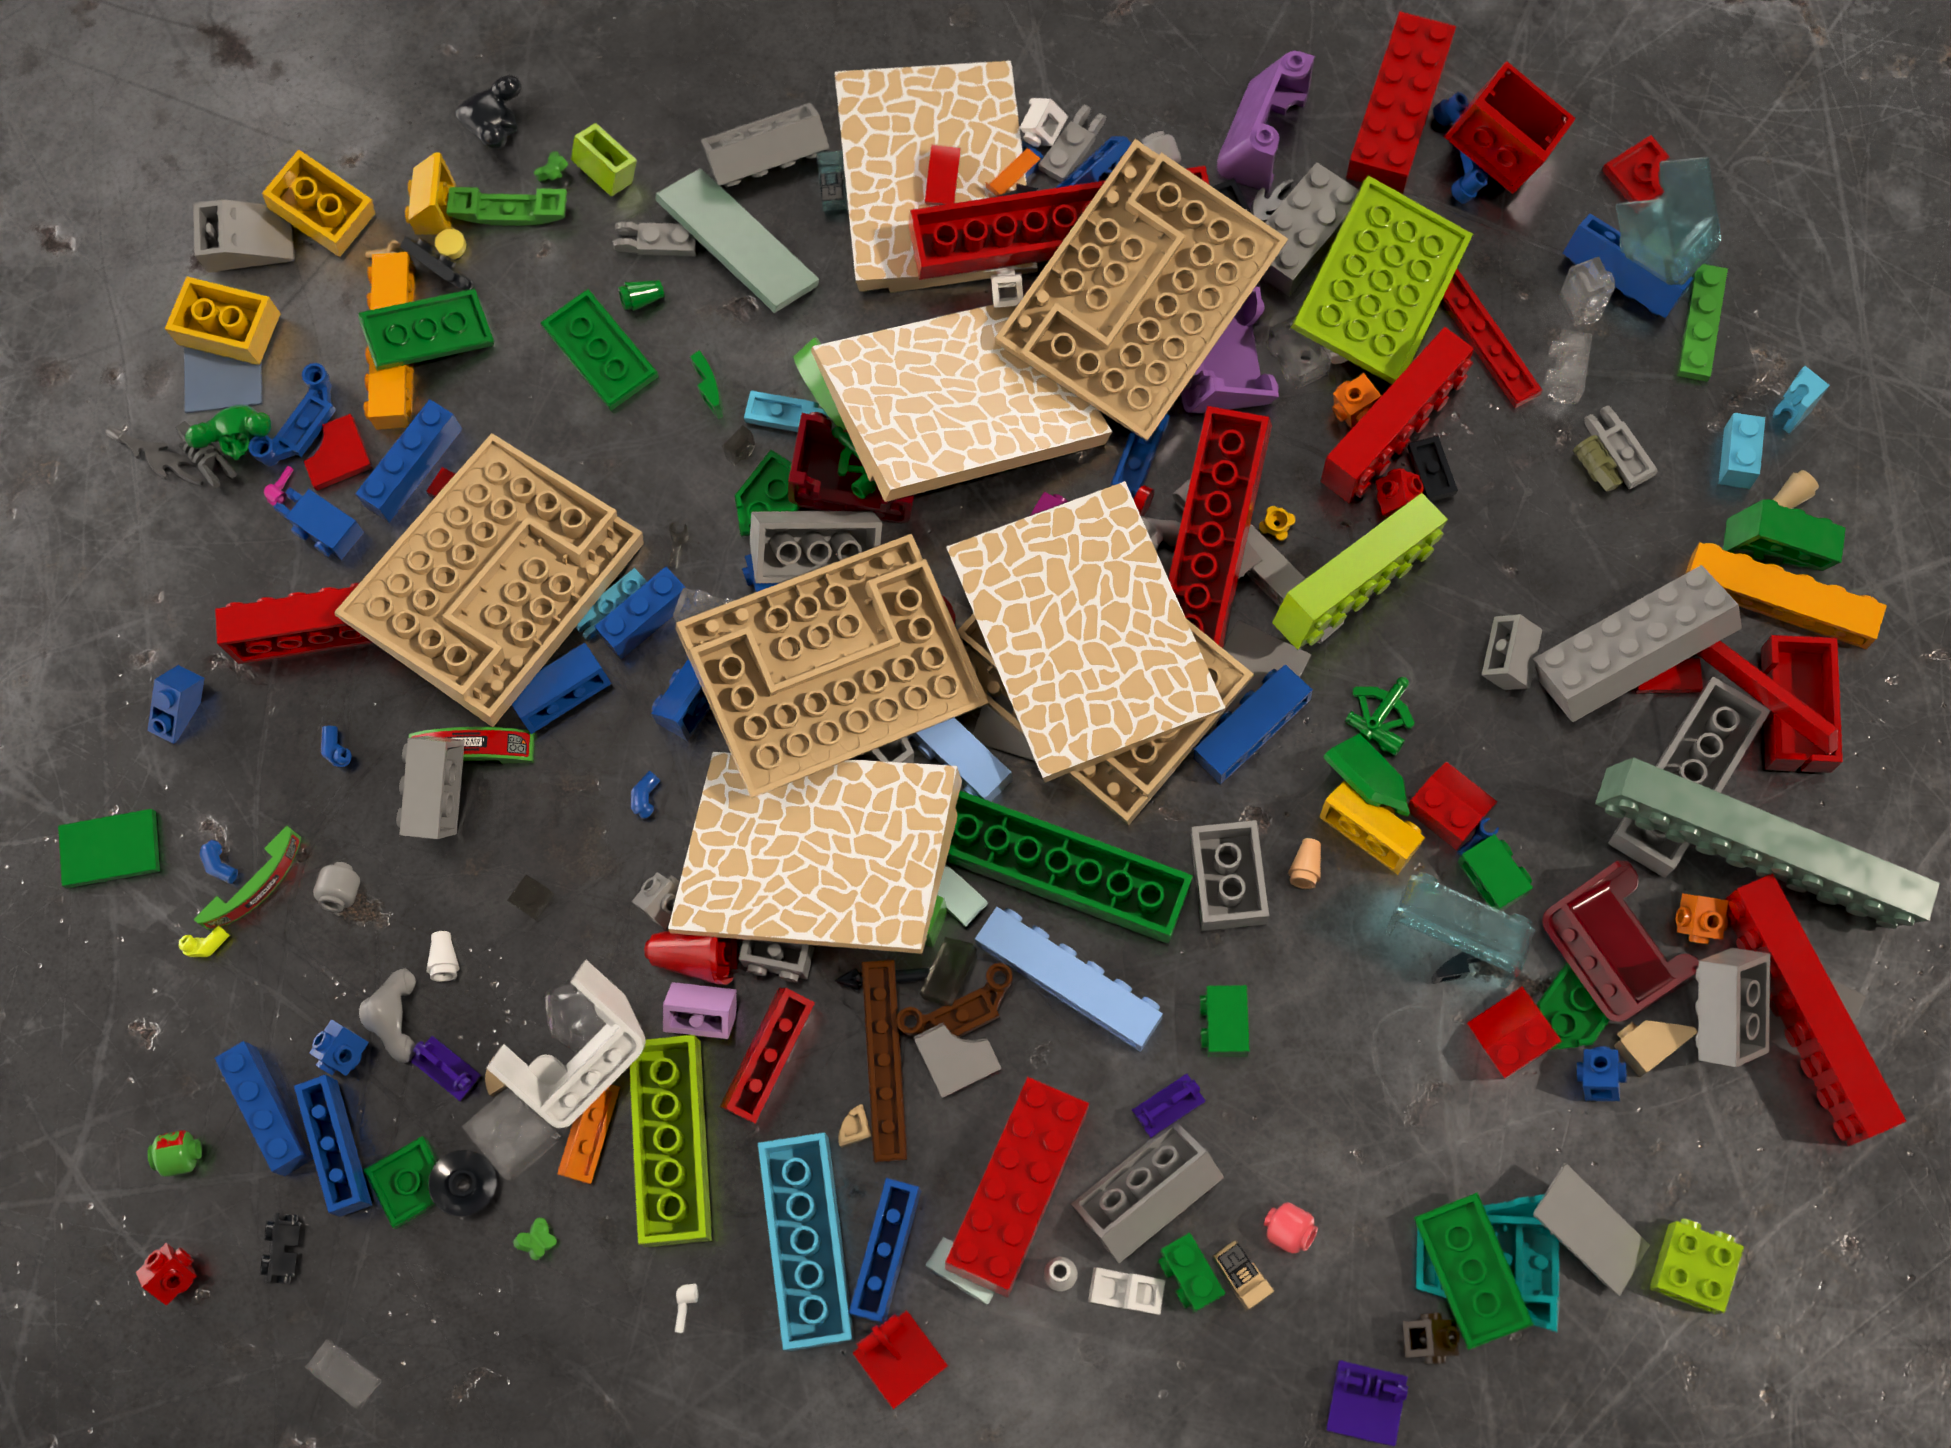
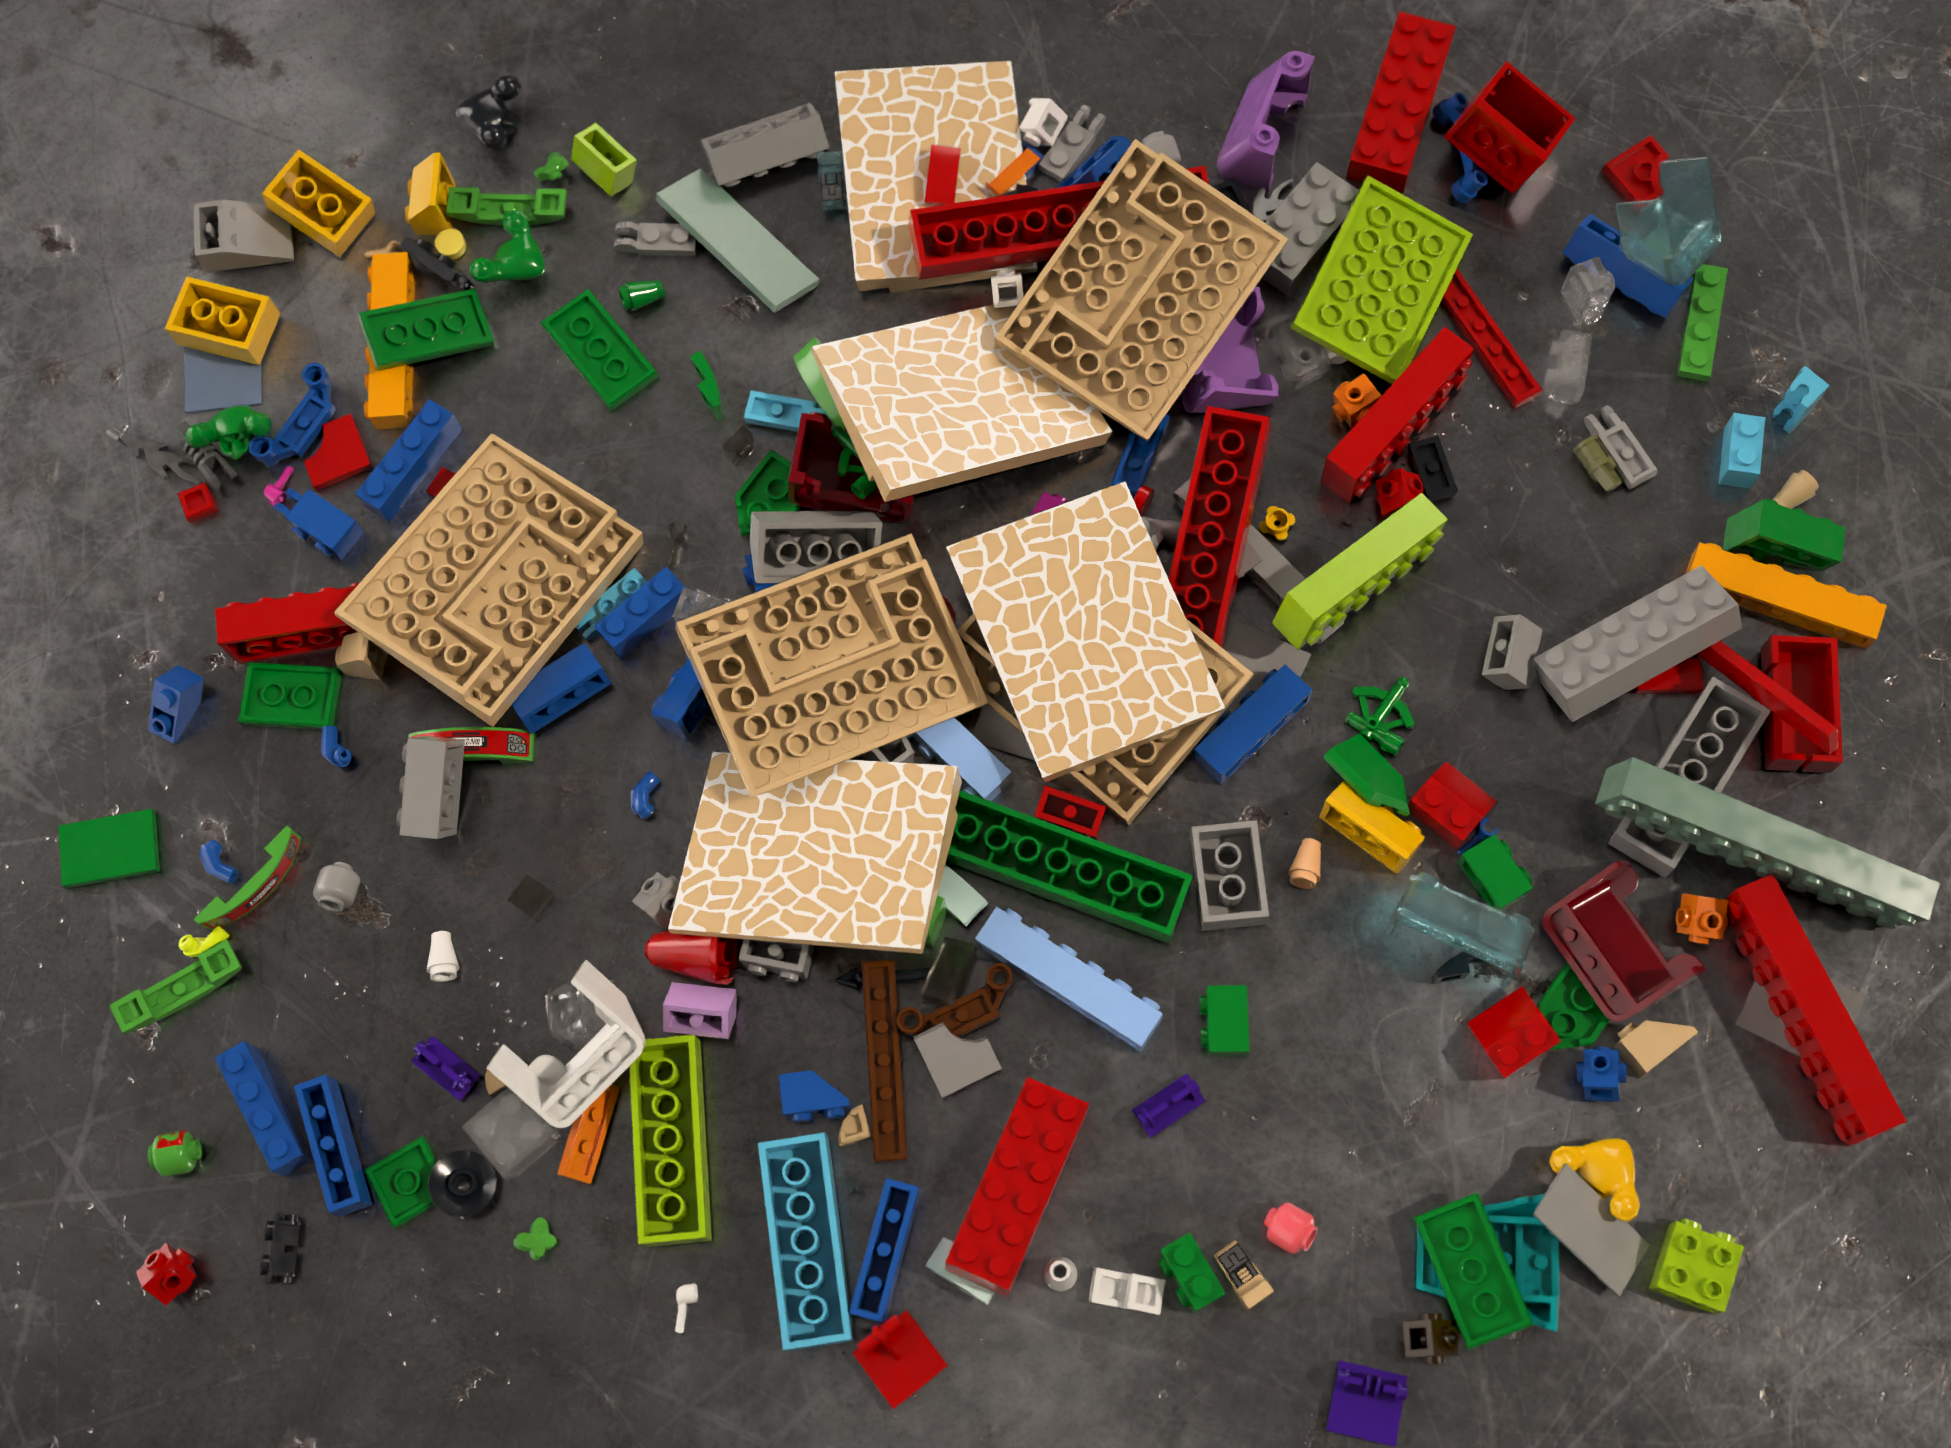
(177, 990): none -> bright green slope
(197, 502): none -> red tile
(289, 695): none -> green tile
(337, 1049): blue brick -> none
(343, 1374): clear tile -> none
(360, 657): none -> tan slope
(384, 1011): light grey head -> none
(516, 258): none -> green head
(767, 1054): red brick -> none
(809, 1095): none -> blue slope
(1070, 811): none -> red brick
(1147, 1191): light grey slope -> none
(1607, 1169): none -> yellow head
(1733, 1007): light grey brick -> none

